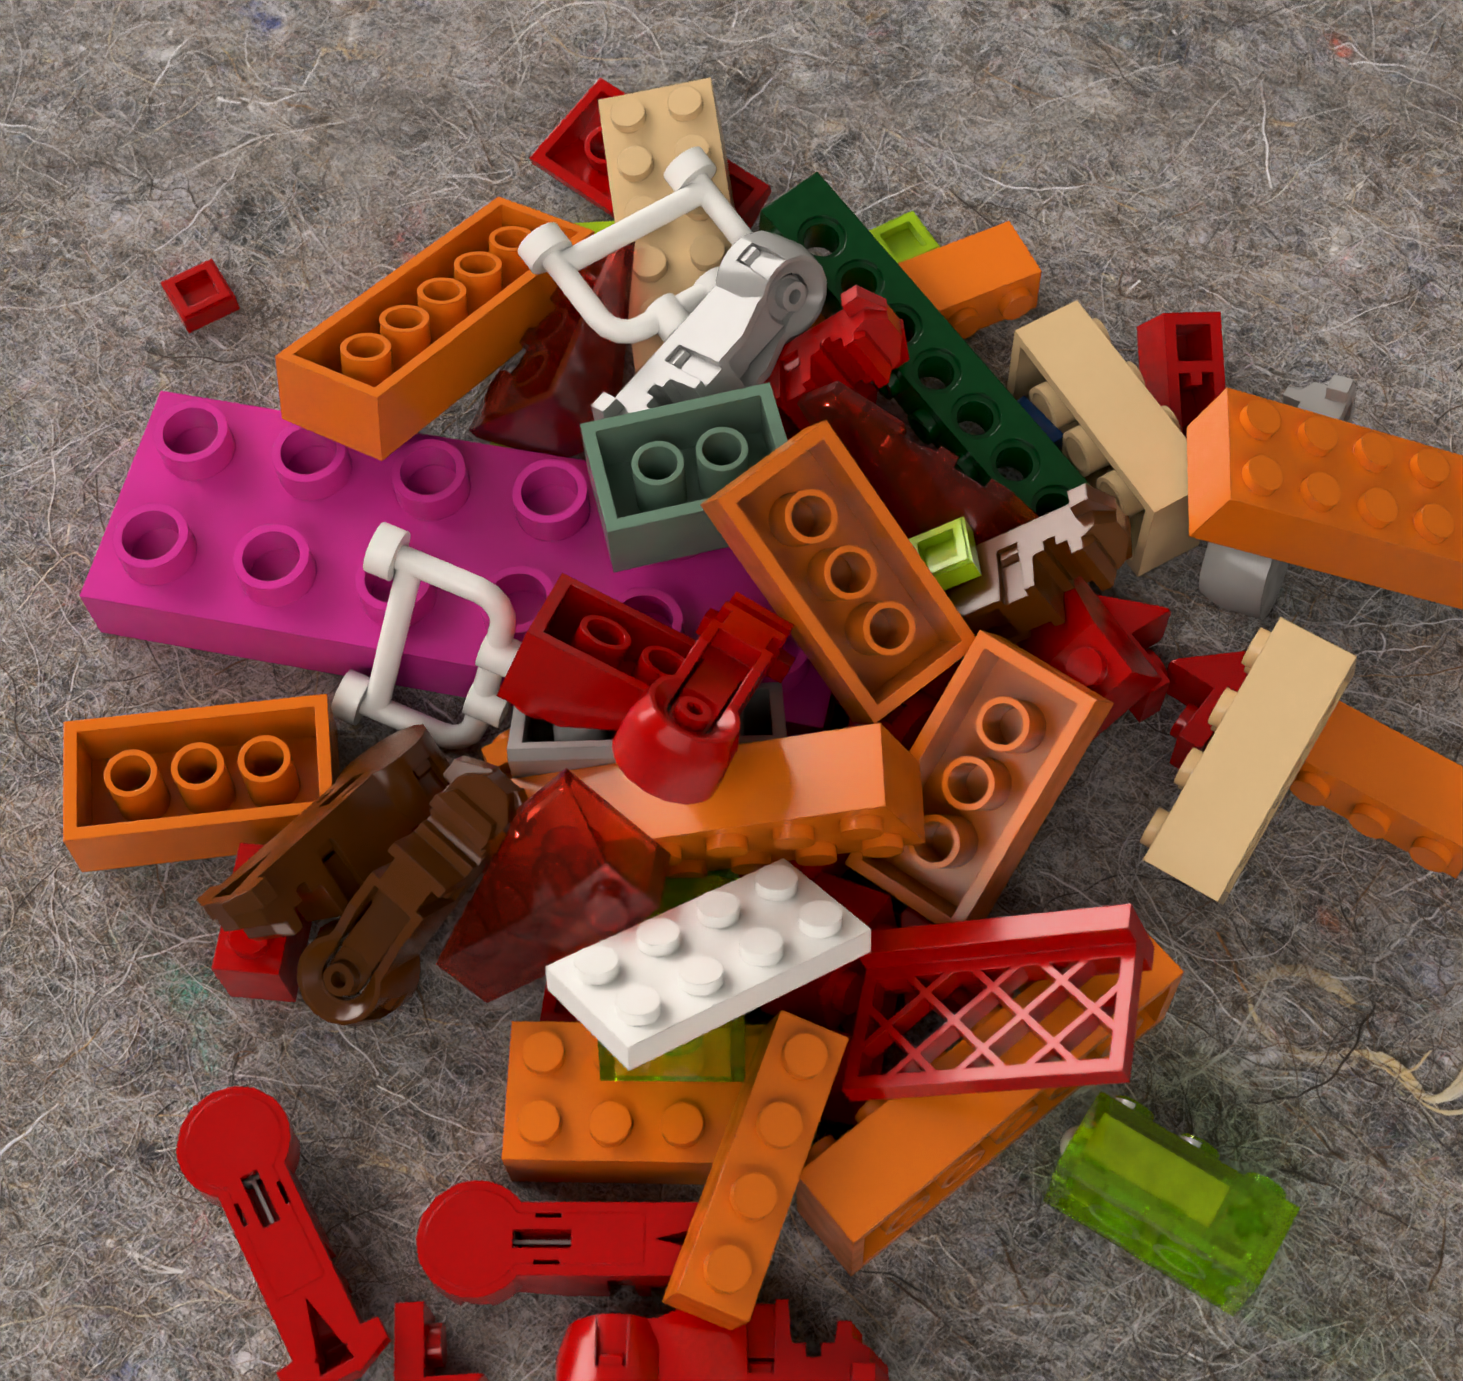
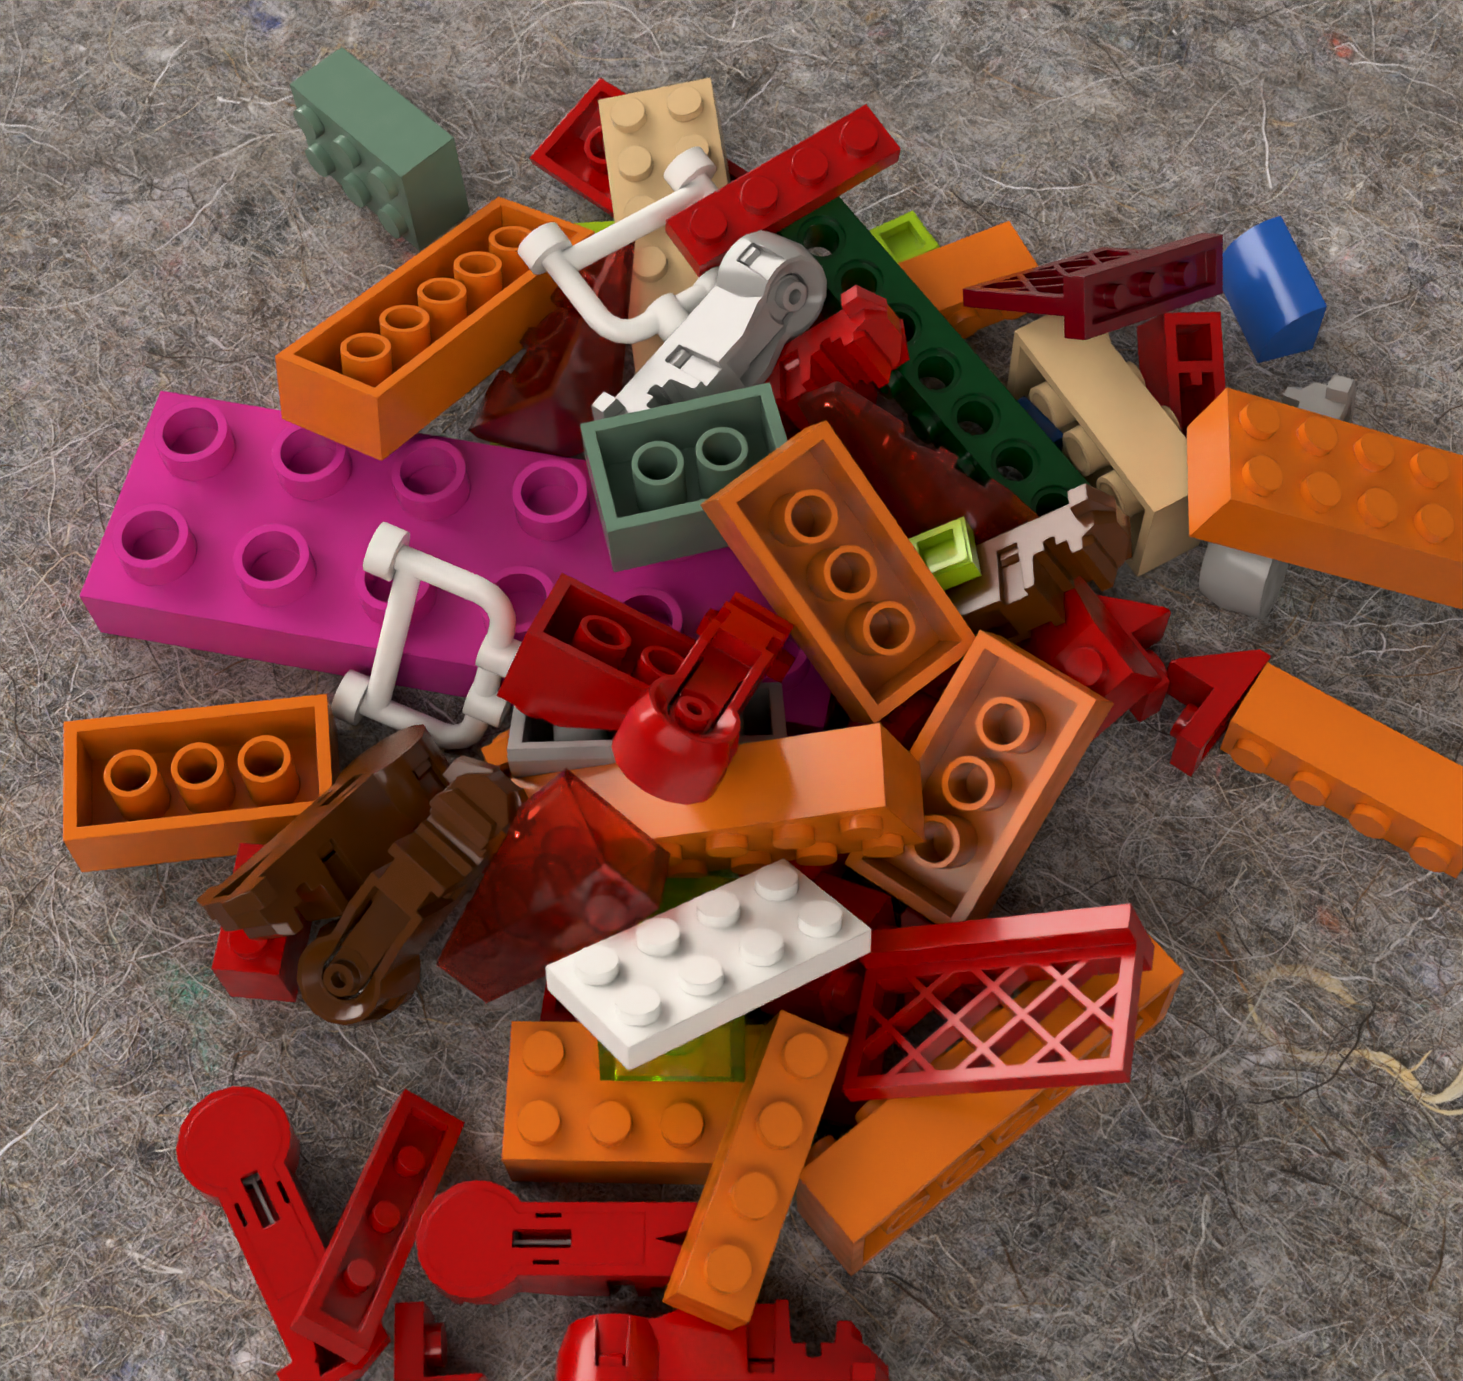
(200, 295): red tile -> none
(378, 1228): none -> red plate
(380, 149): none -> sand green brick
(784, 188): none -> red plate
(1110, 285): none -> dark red fence
(1170, 1201): clear neon green piece -> none
(1250, 760): tan brick -> none
(1272, 291): none -> blue brick

